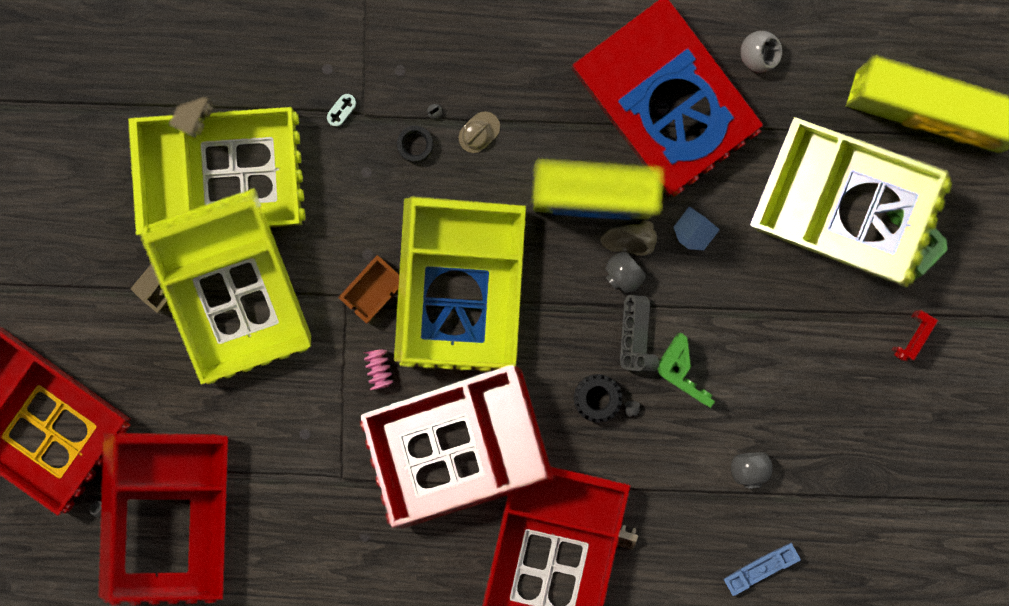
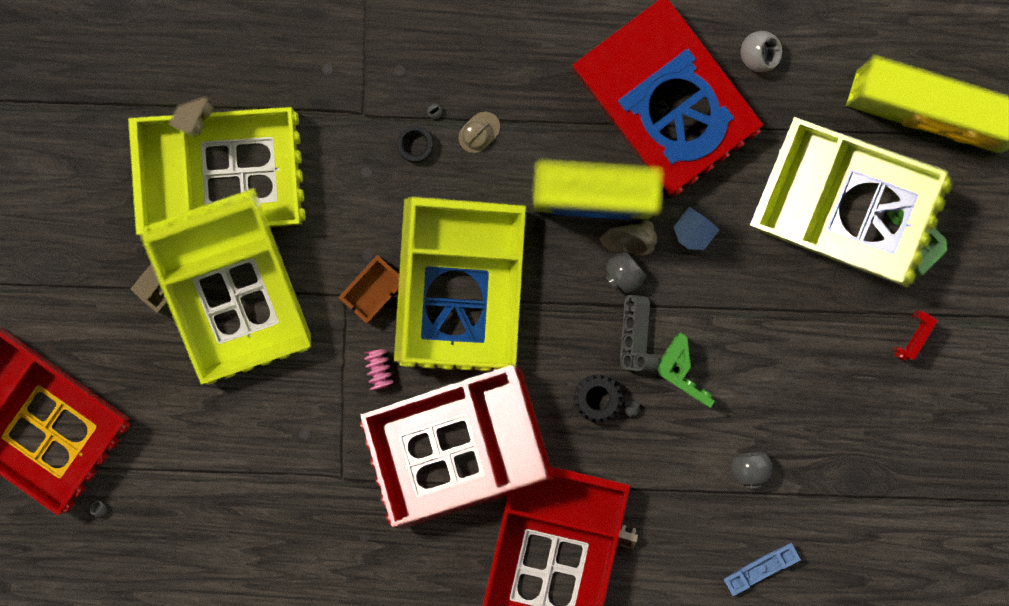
(164, 469): red panel -> none
(337, 107): light aqua beam -> none

